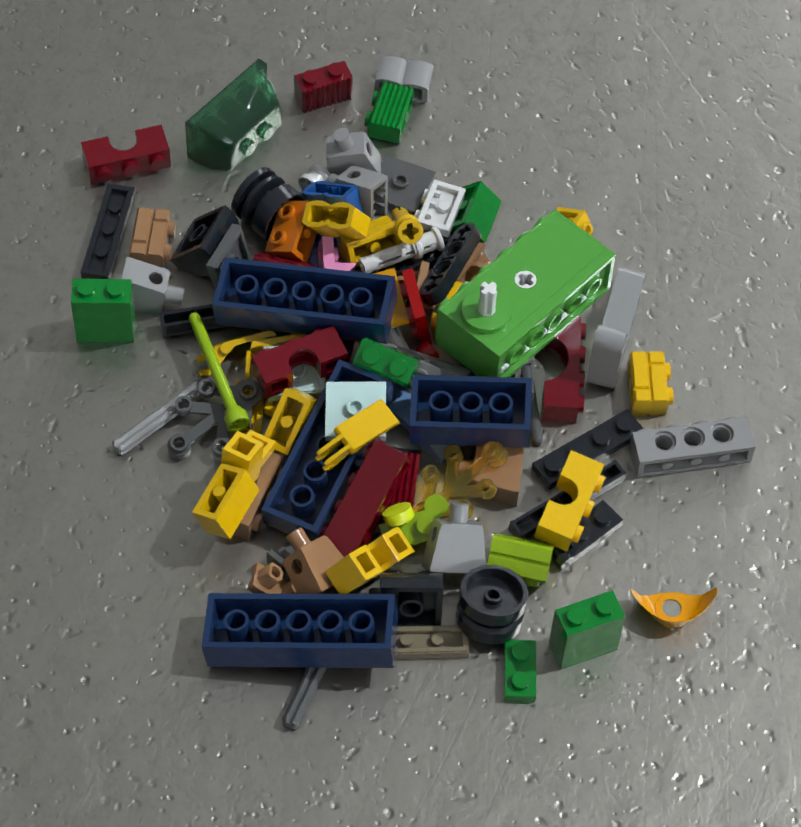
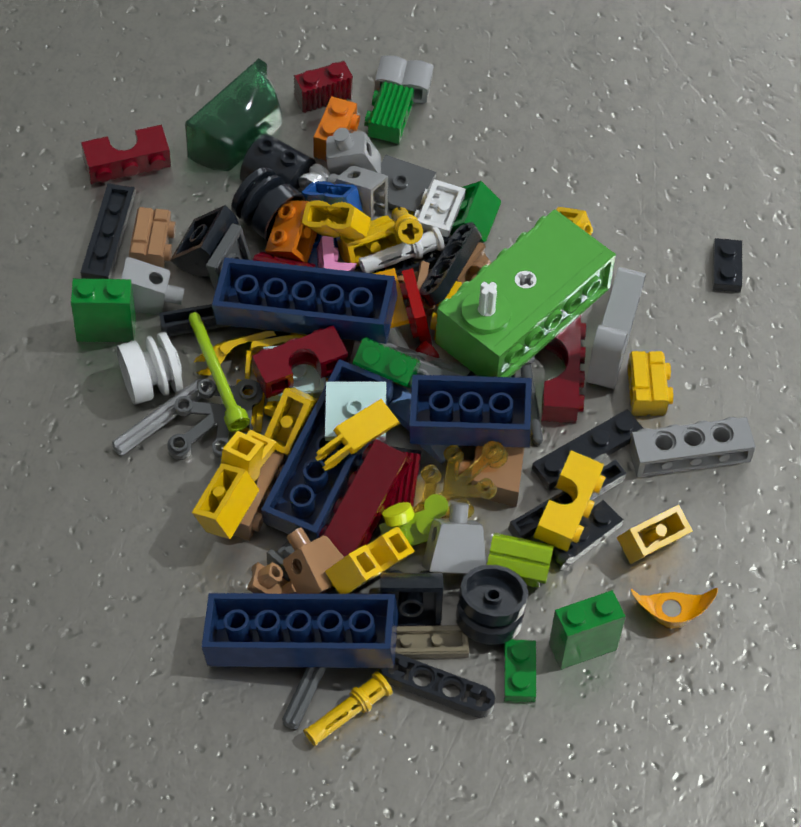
(150, 368): none -> white wheel
(279, 157): none -> black brick
(337, 115): none -> orange brick
(359, 701): none -> yellow pin
(439, 680): none -> black beam
(654, 534): none -> yellow brick
(727, 265): none -> black plate

